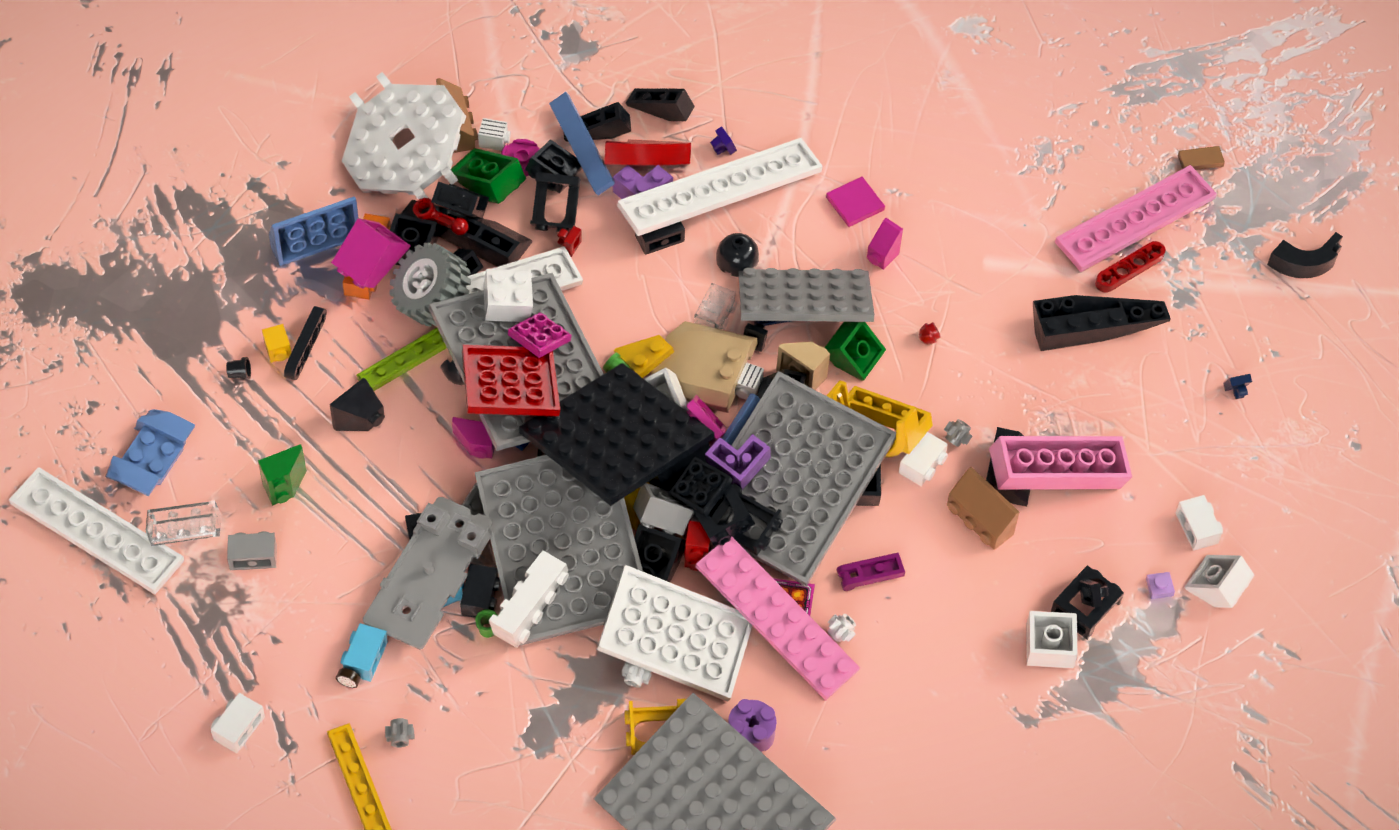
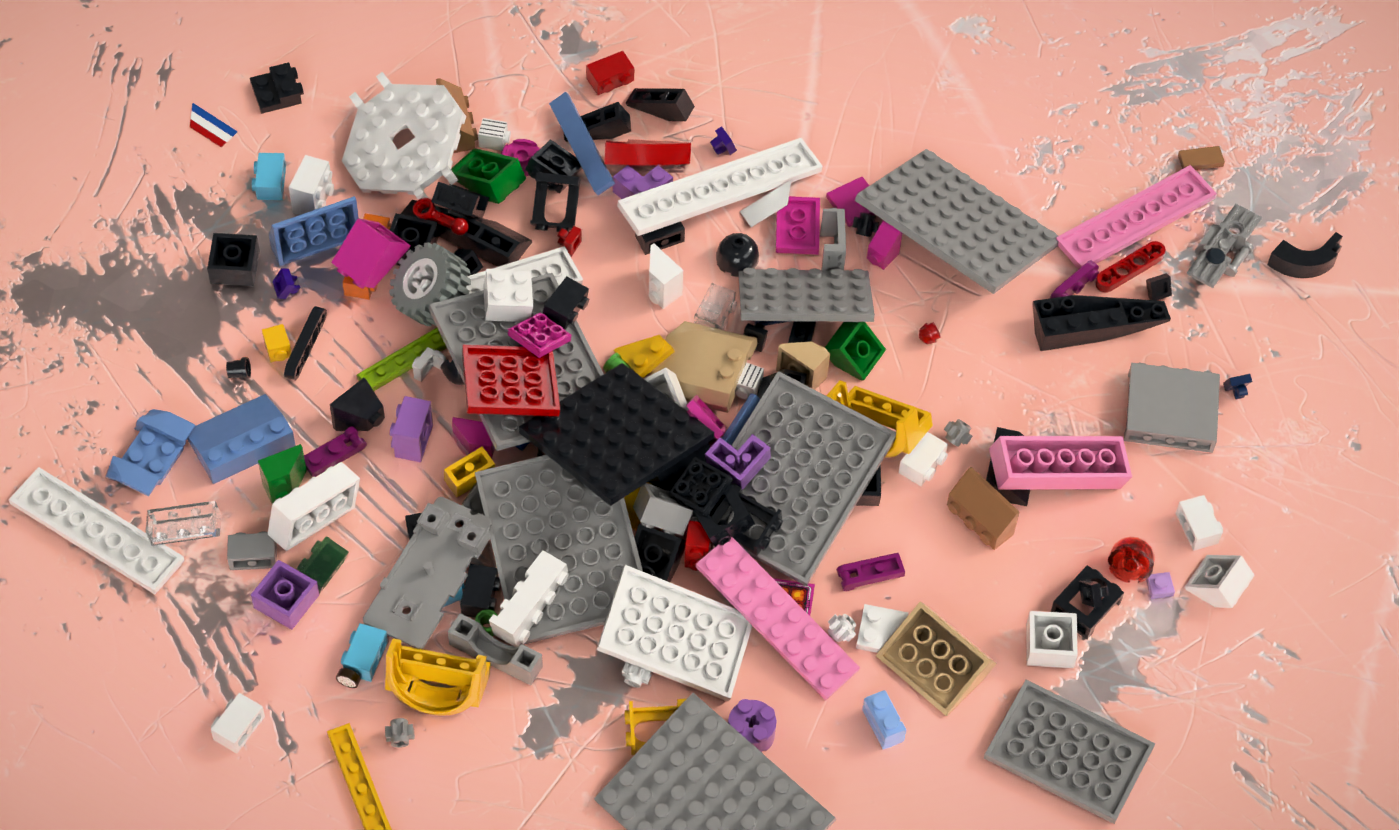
(210, 126): none -> sticker
(233, 259): none -> black brick
(240, 438): none -> medium blue slope
(270, 176): none -> medium azure brick
(277, 88): none -> black plate
(284, 284): none -> dark purple tile
(285, 594): none -> medium lavender brick
(311, 185): none -> white brick
(313, 506): none -> white brick
(324, 562): none -> clear green brick
(334, 452): none -> magenta plate
(411, 428): none -> medium lavender brick
(411, 664): none -> yellow piece
(424, 363): none -> white bracket
(461, 475): none -> yellow brick
(515, 661): none -> light grey arch
(566, 302): none -> black brick
(610, 72): none -> red brick
(664, 278): none -> white slope
(767, 205): none -> white sticker
(798, 226): none -> dark pink plate
(802, 331): none -> black plate
(833, 226): none -> light grey panel
(865, 224): none -> black gear
(878, 626): none -> white wing
(884, 719): none -> light blue brick
(935, 659): none -> tan slope
(959, 220): none -> light grey plate
(1069, 751): none -> light grey plate
(1077, 281): none -> magenta plate
(1131, 559): none -> clear red cylinder
(1159, 287): none -> black tile
(1172, 407): none -> light grey panel
(1218, 241): none -> light grey piece

